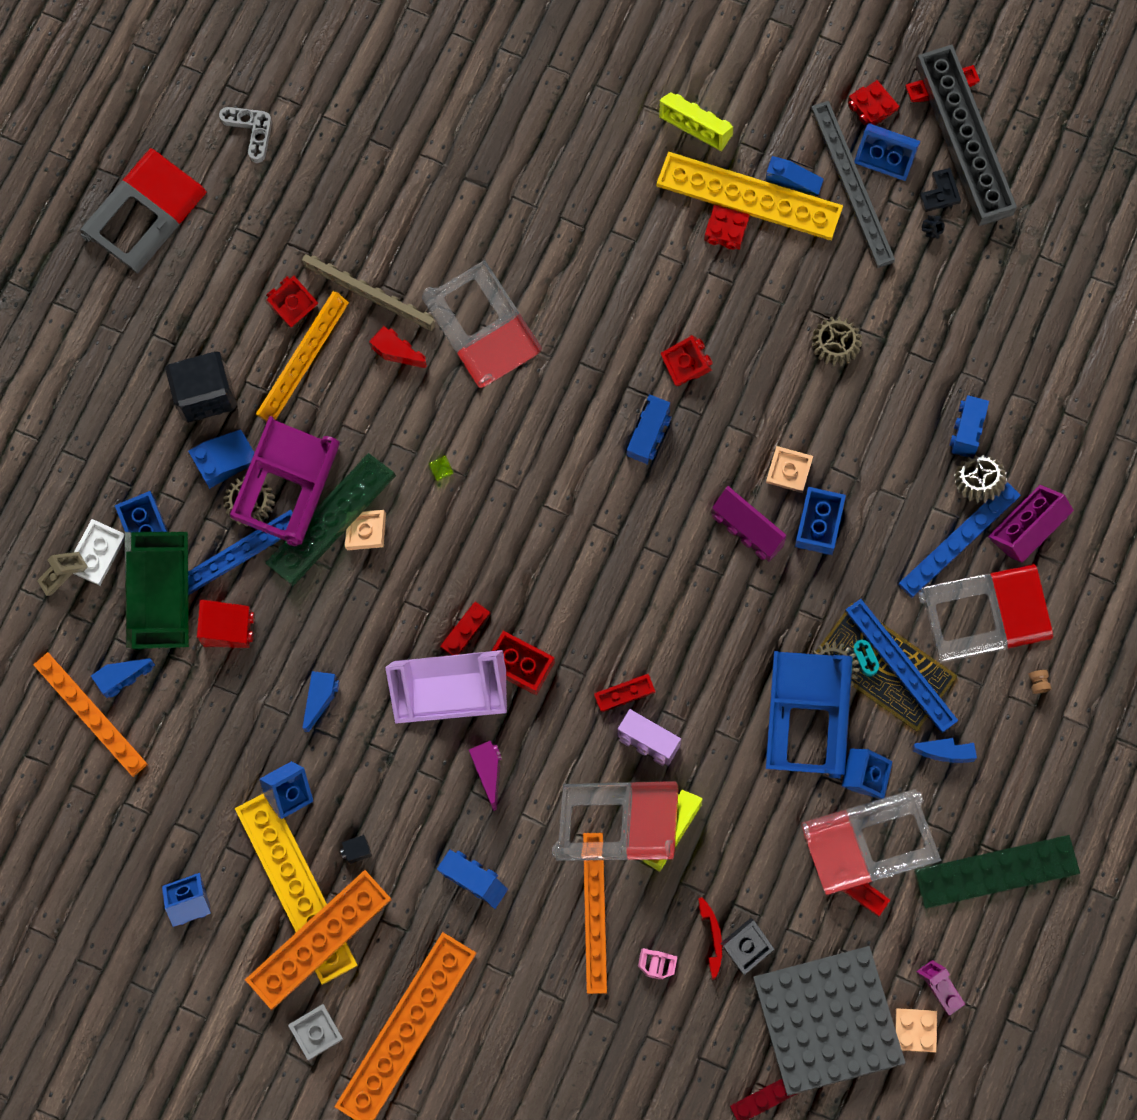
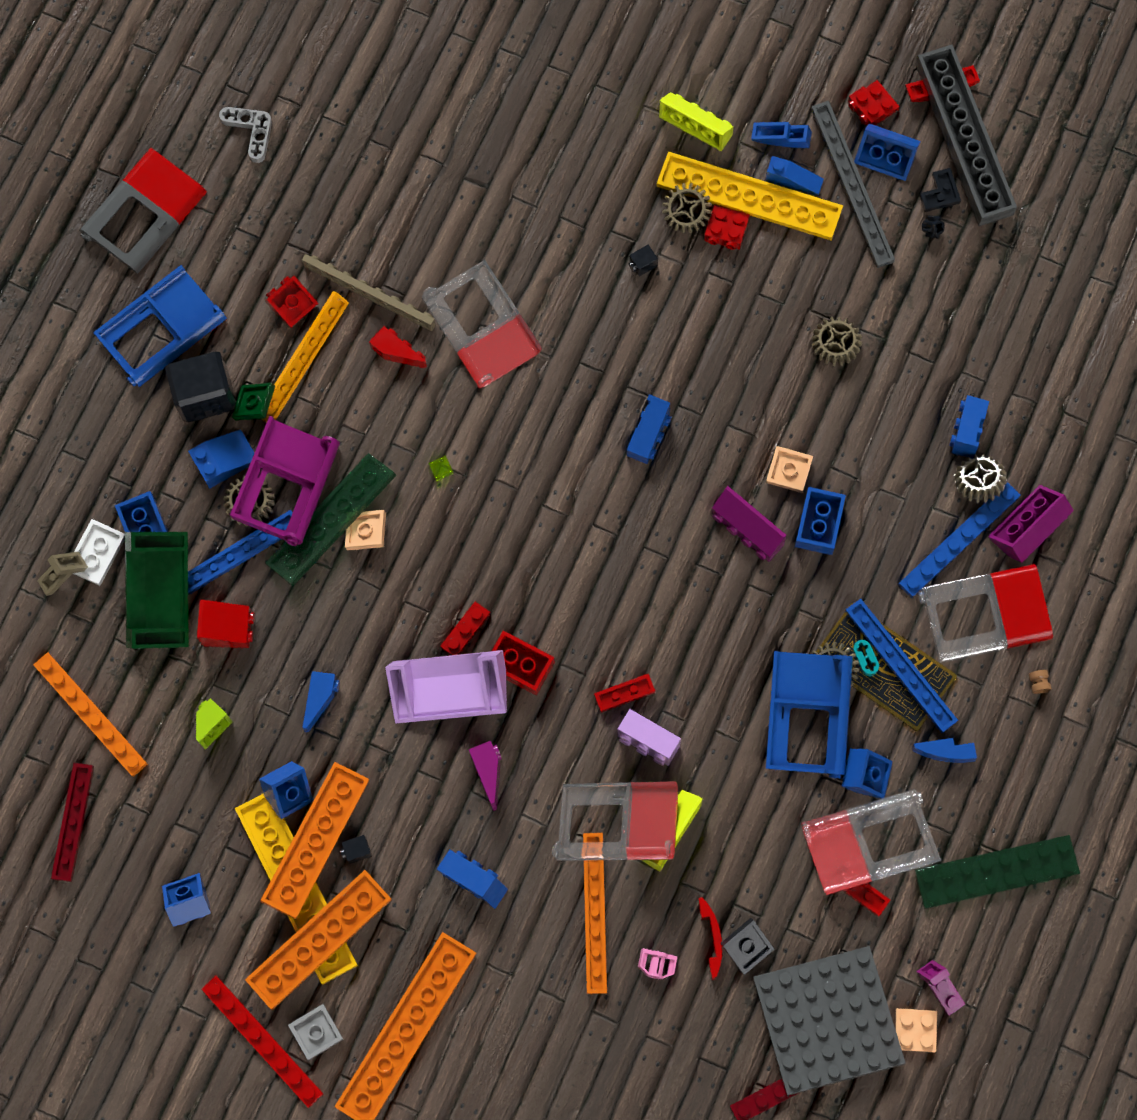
(72, 822): none -> dark red plate
(117, 675): blue slope -> none
(179, 307): none -> blue piece
(210, 723): none -> lime slope
(253, 401): none -> dark green tile
(262, 1041): none -> red plate
(314, 840): none -> orange plate
(643, 260): none -> black brick
(679, 212): none -> dark tan gear
(687, 360): red plate -> none
(782, 134): none -> blue slope

